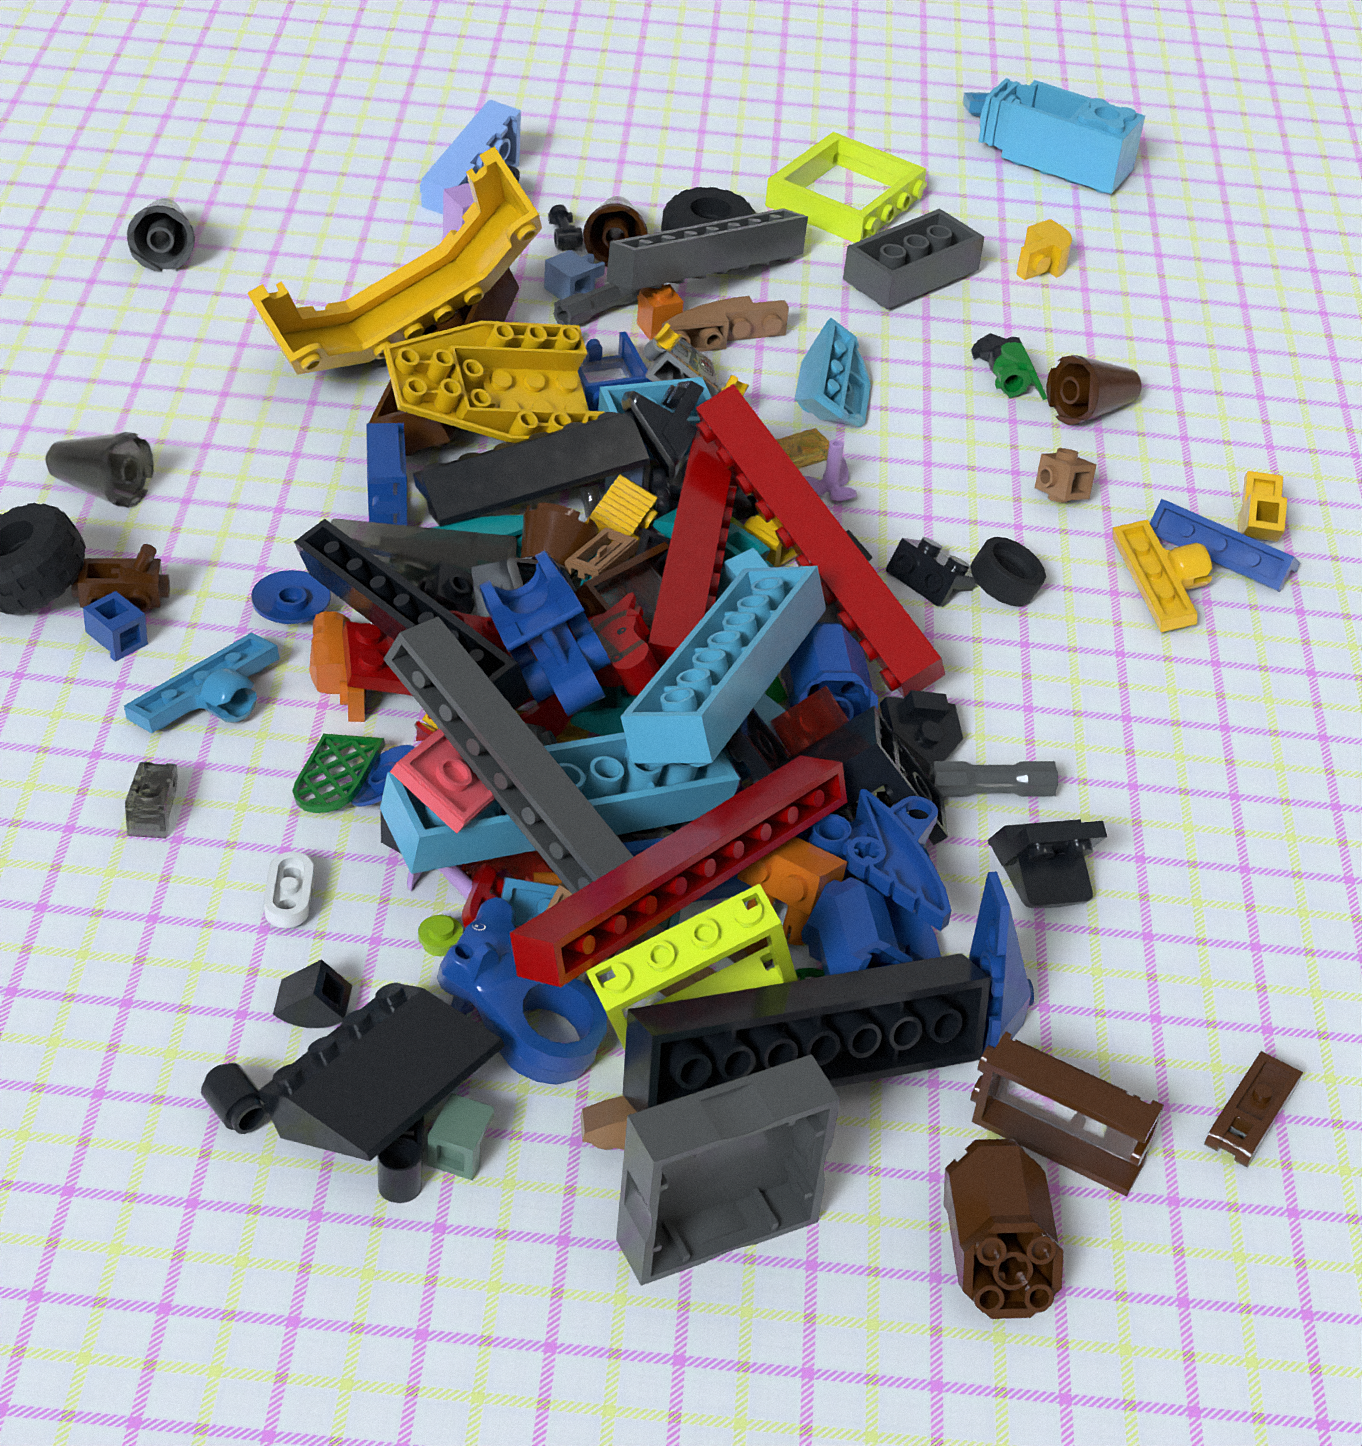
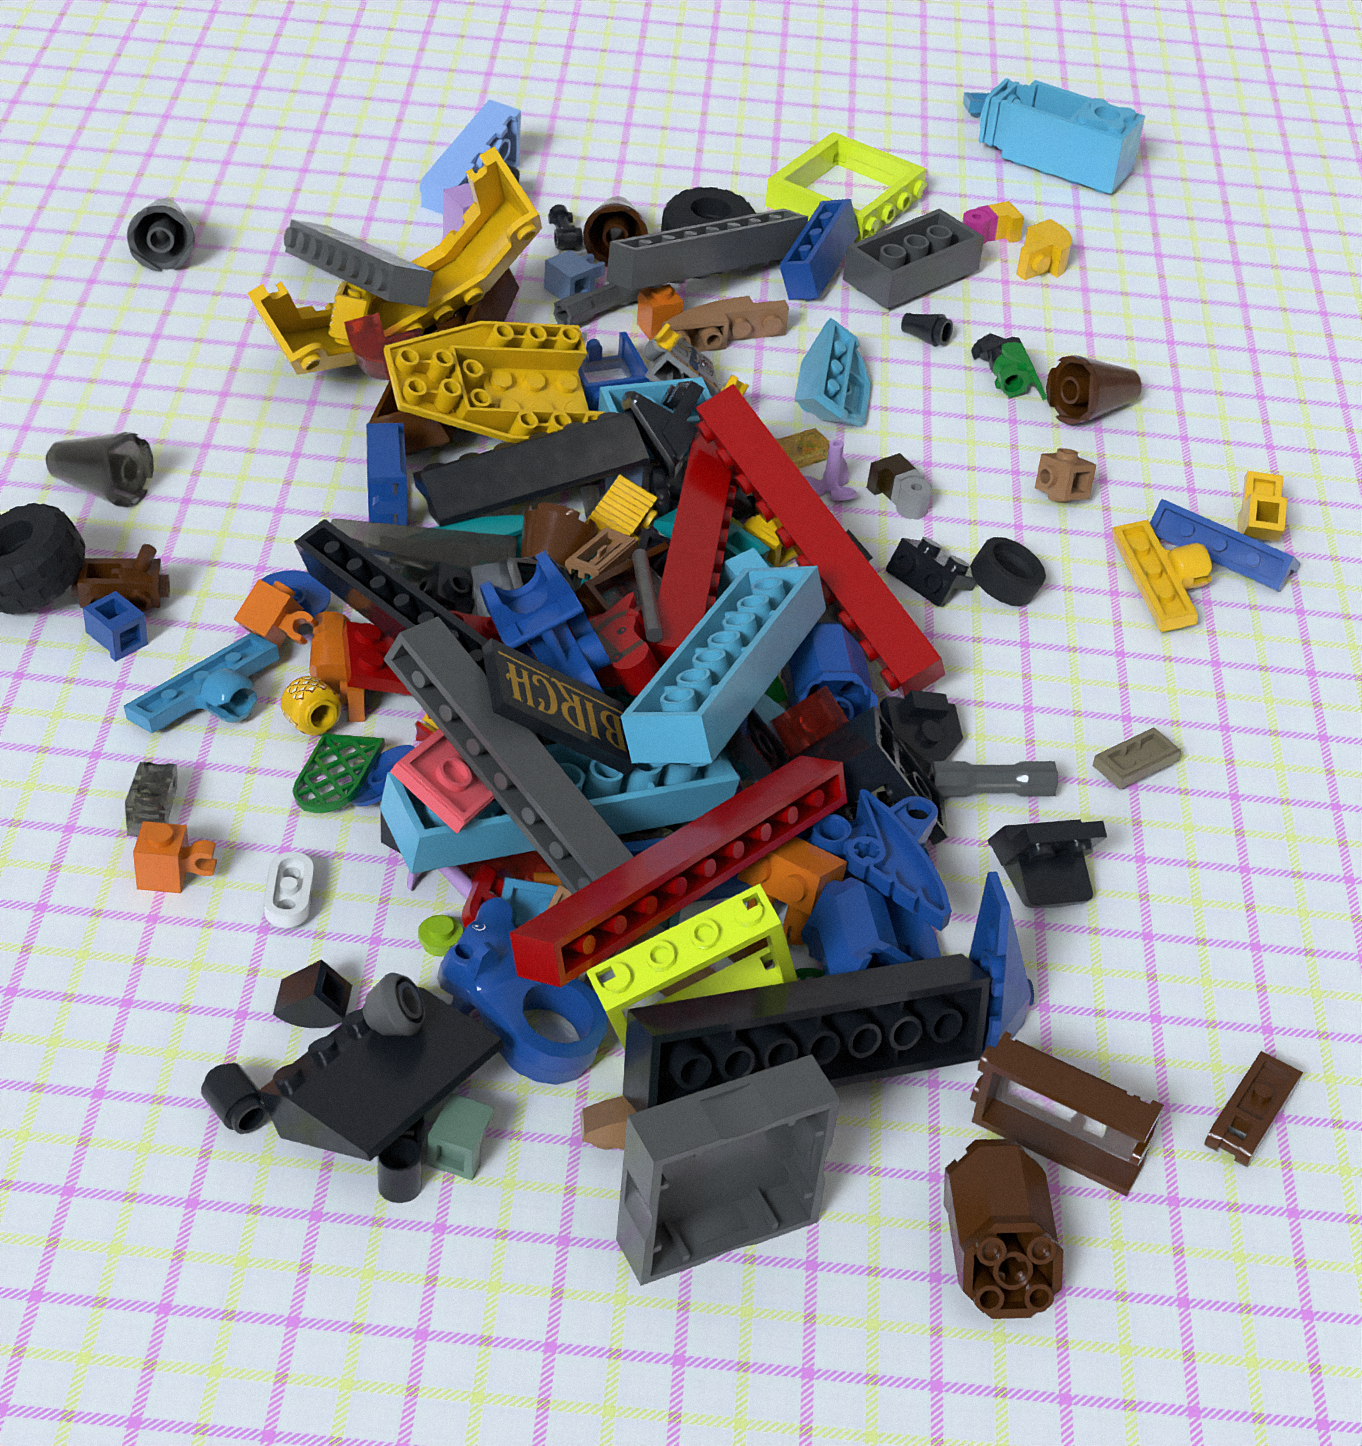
(165, 857): none -> orange brick
(273, 613): none -> orange brick
(311, 705): none -> yellow head
(349, 304): none -> yellow brick
(359, 263): none -> dark grey brick
(368, 341): none -> clear red brick
(394, 1006): none -> dark grey cone
(556, 706): none -> black tile
(647, 596): none -> flat silver bar
(819, 249): none -> blue brick
(901, 484): none -> leg
(931, 328): none -> black cone
(996, 221): none -> leg
(1136, 758): none -> dark tan plate

